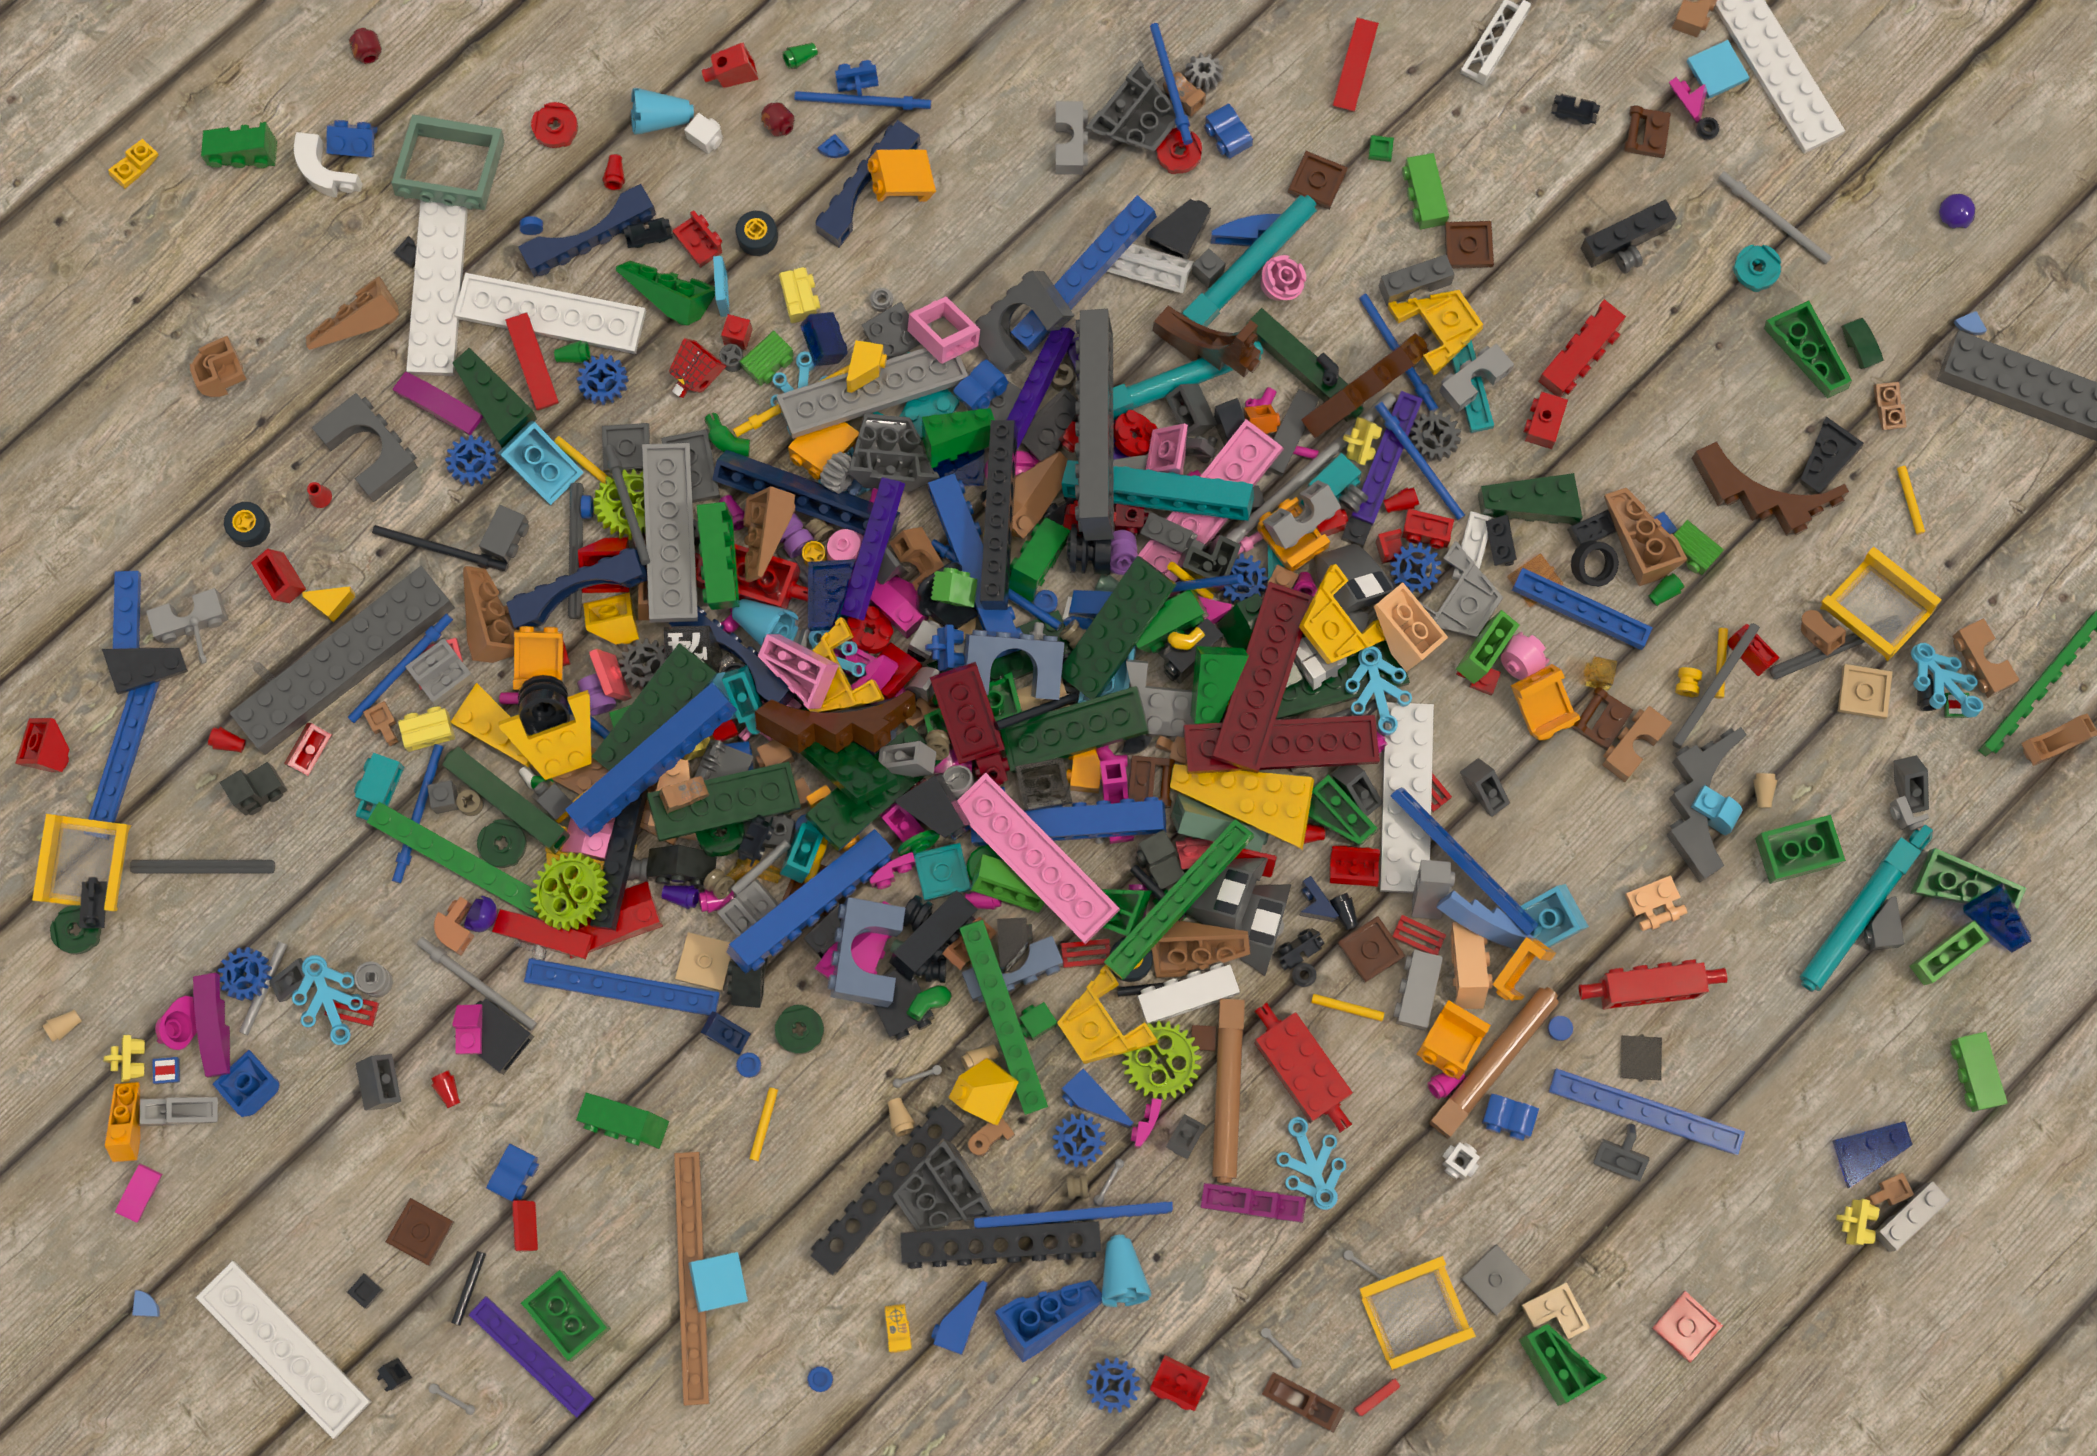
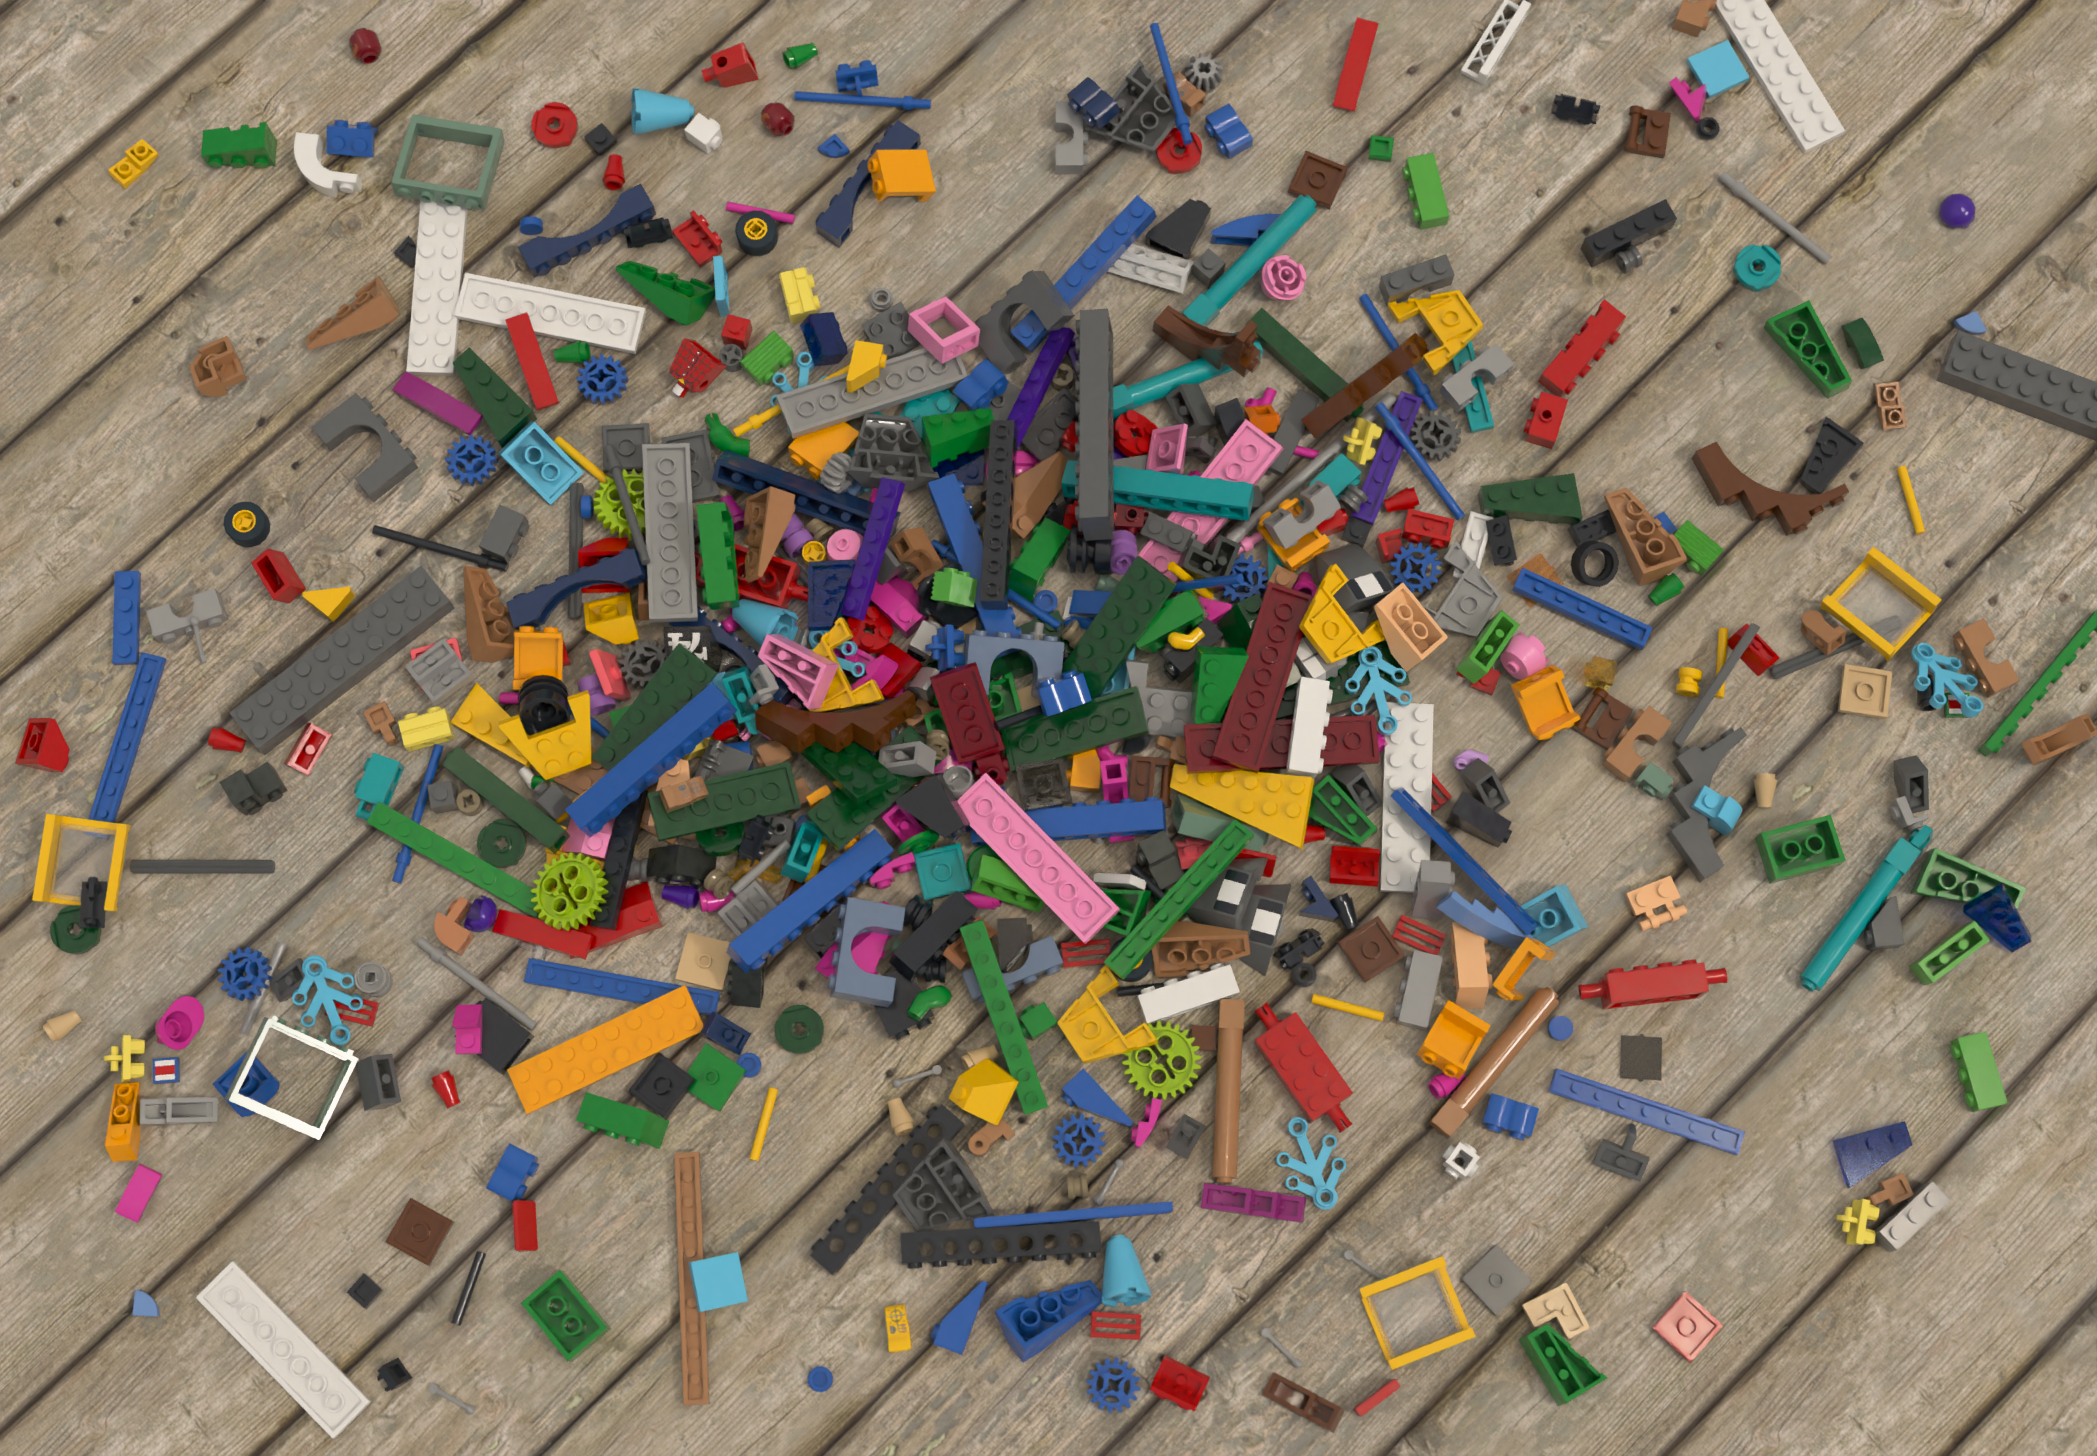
(142, 666): black wing -> none
(211, 1026): magenta slope -> none
(302, 1035): none -> window
(319, 495): red cone -> none
(433, 633): blue bar -> none
(531, 1356): dark purple plate -> none
(600, 139): none -> black plate
(606, 1049): none -> light orange plate
(662, 1085): none -> black plate
(715, 1077): none -> green plate
(765, 685): none -> light grey bracket
(778, 216): none -> dark pink bar
(1062, 693): none -> blue brick
(1092, 103): none -> dark blue brick
(1119, 881): none -> white tile
(1137, 1327): none -> red tile
(1308, 726): none -> white brick
(1331, 369): black arm -> none
(1467, 757): none -> lavender arm
(1469, 244): reddish brown plate -> none
(1479, 820): none -> black slope
(1654, 781): none -> sand green brick

